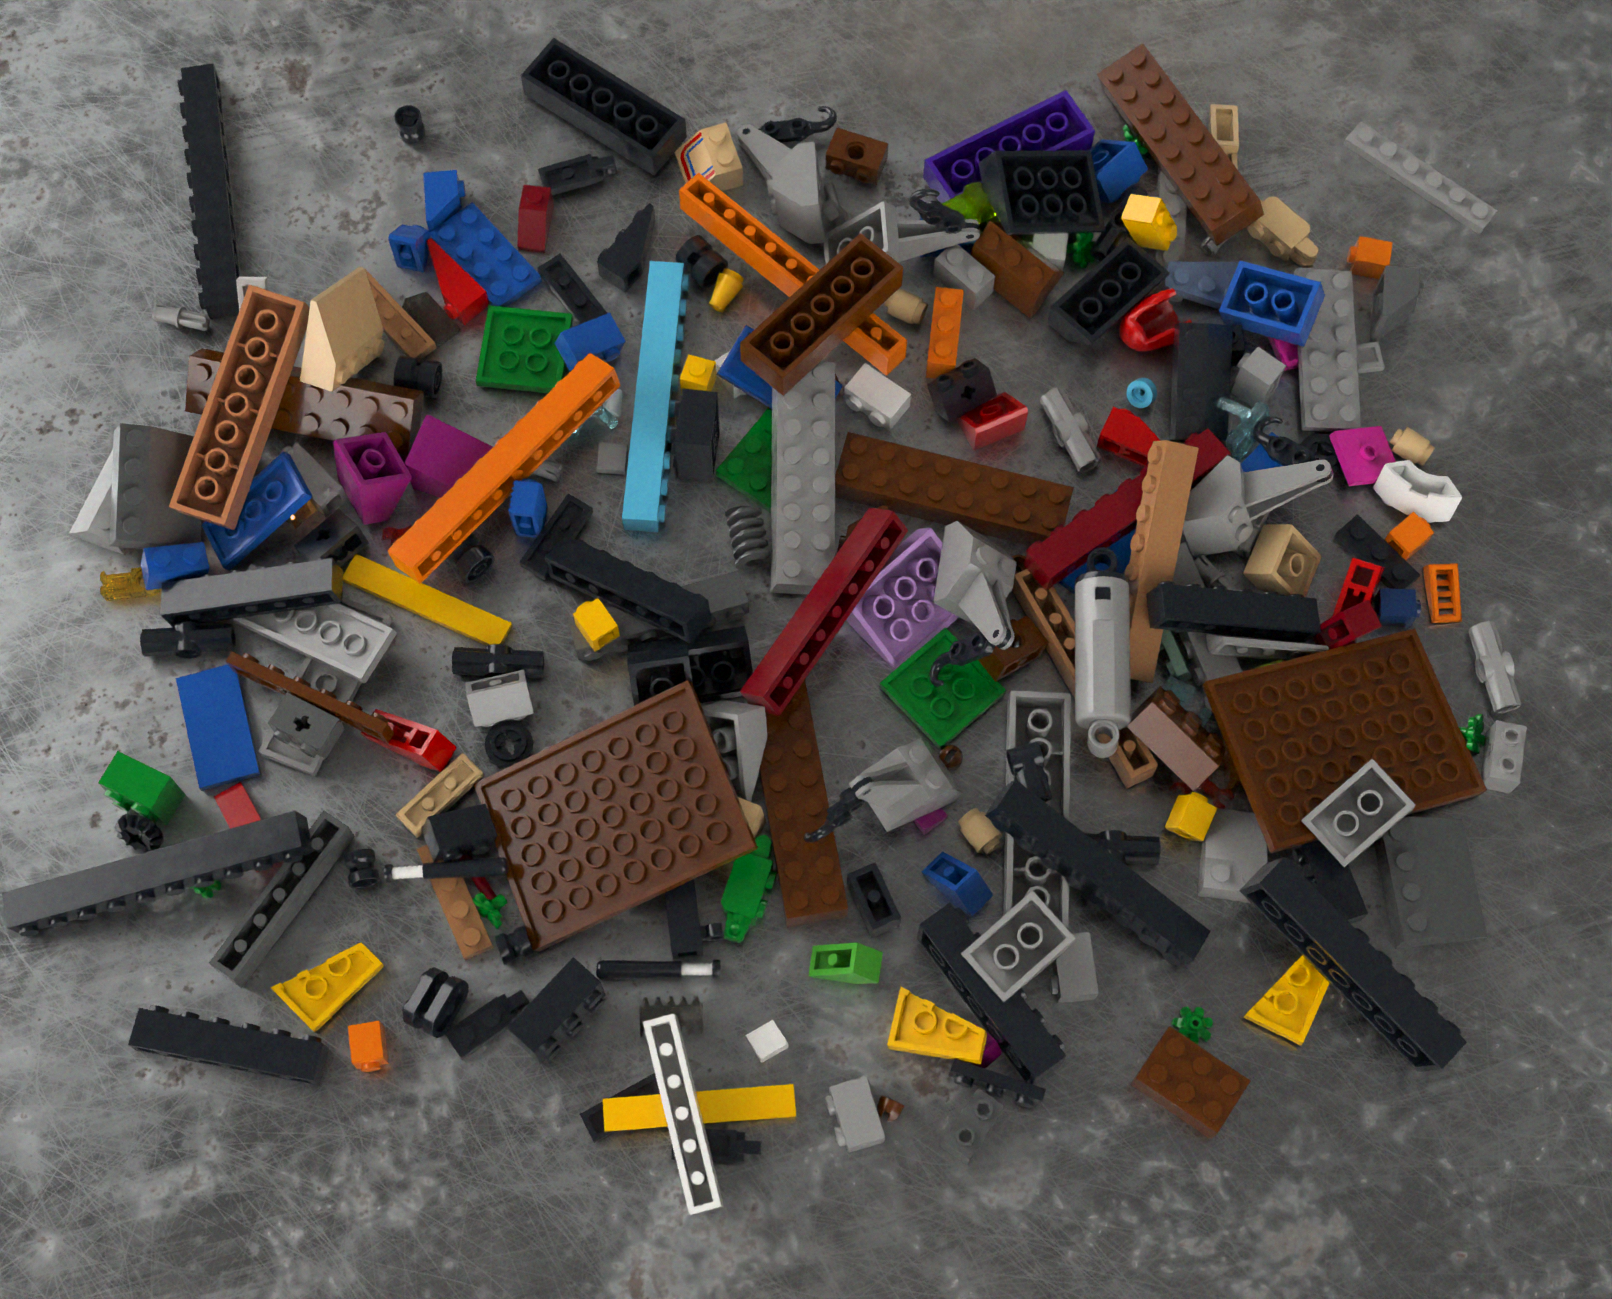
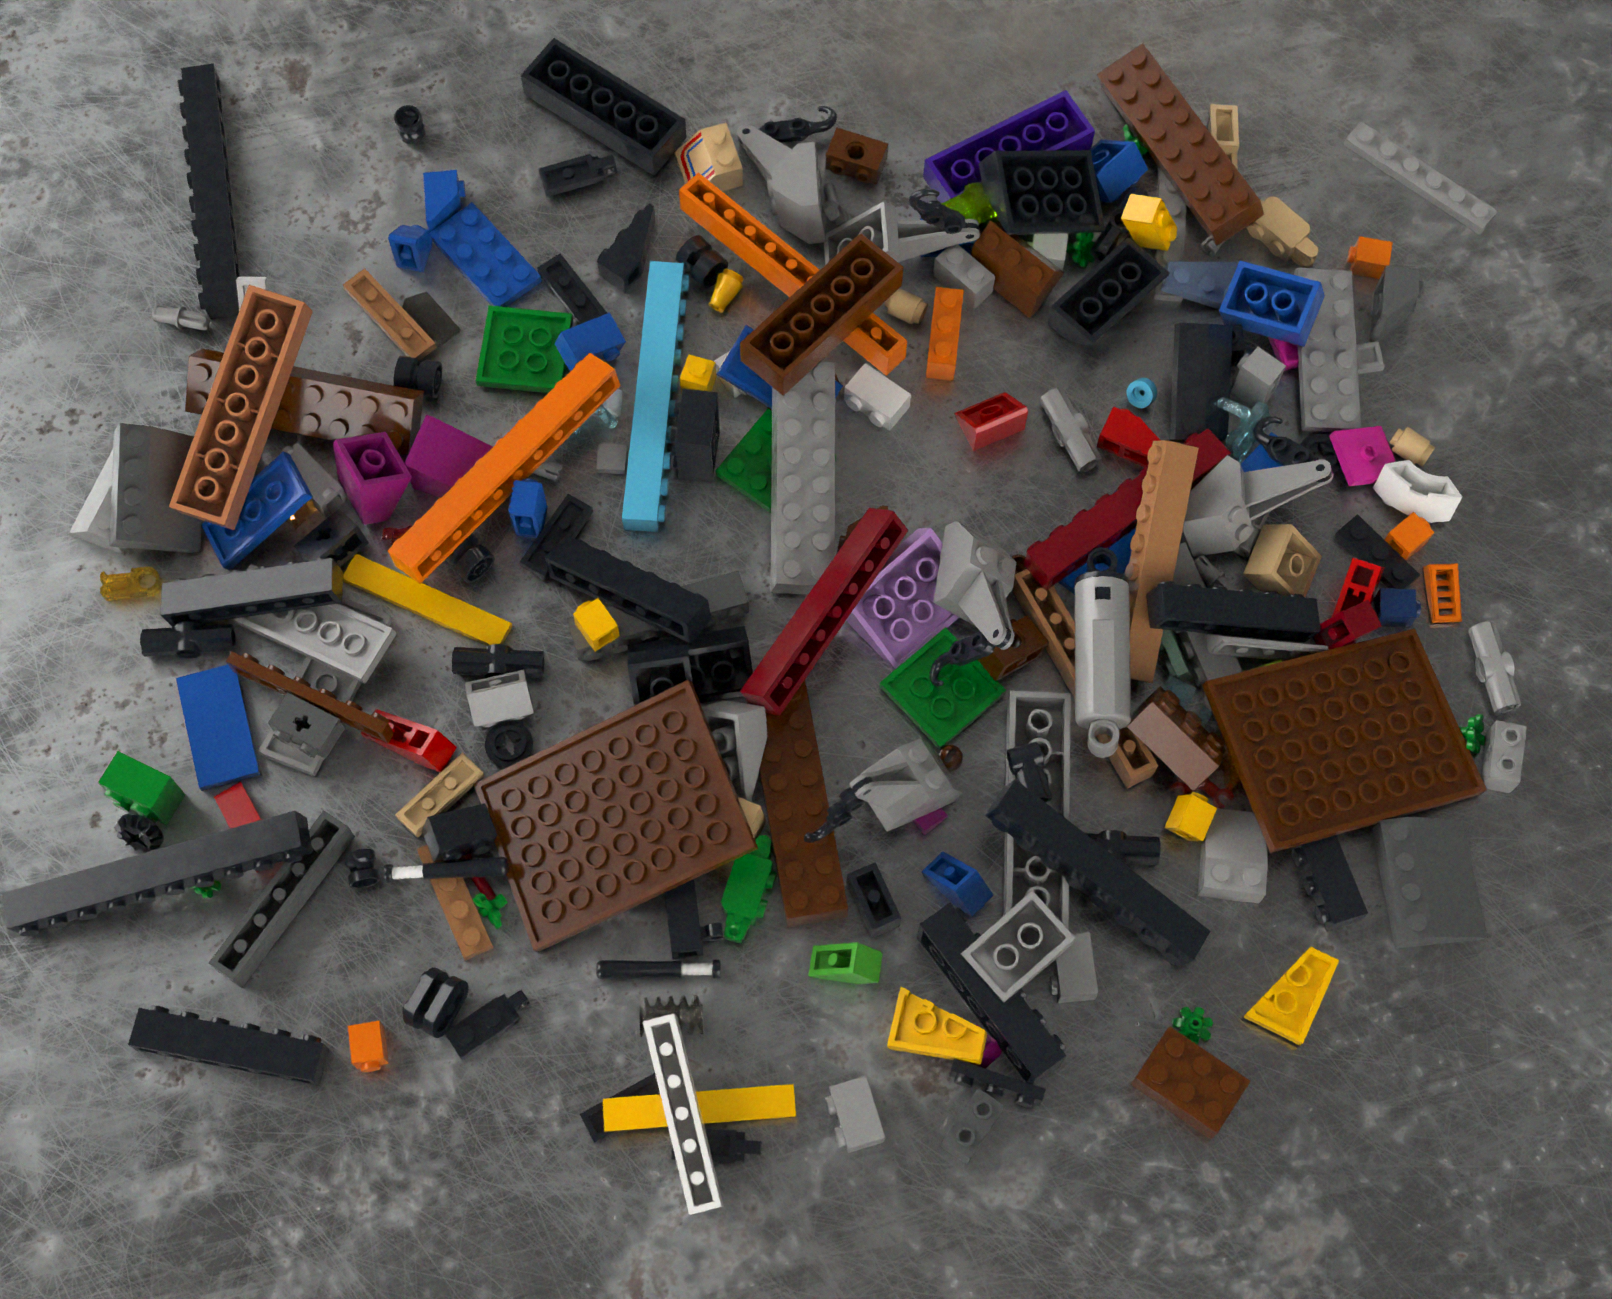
(173, 562): blue brick -> none
(327, 987): yellow wing -> none
(341, 332): tan slope -> none
(460, 292): red slope -> none
(514, 945): black wheel -> none
(534, 218): dark red slope -> none
(557, 1011): black brick -> none
(746, 537): dark grey piece -> none
(767, 1041): white slope -> none
(890, 1106): reddish brown hinge -> none
(950, 490): reddish brown brick -> none
(962, 389): black brick -> none
(980, 831): tan brick -> none
(1150, 323): red hair -> none
(1353, 965): black brick -> none
(1358, 813): light grey slope -> none

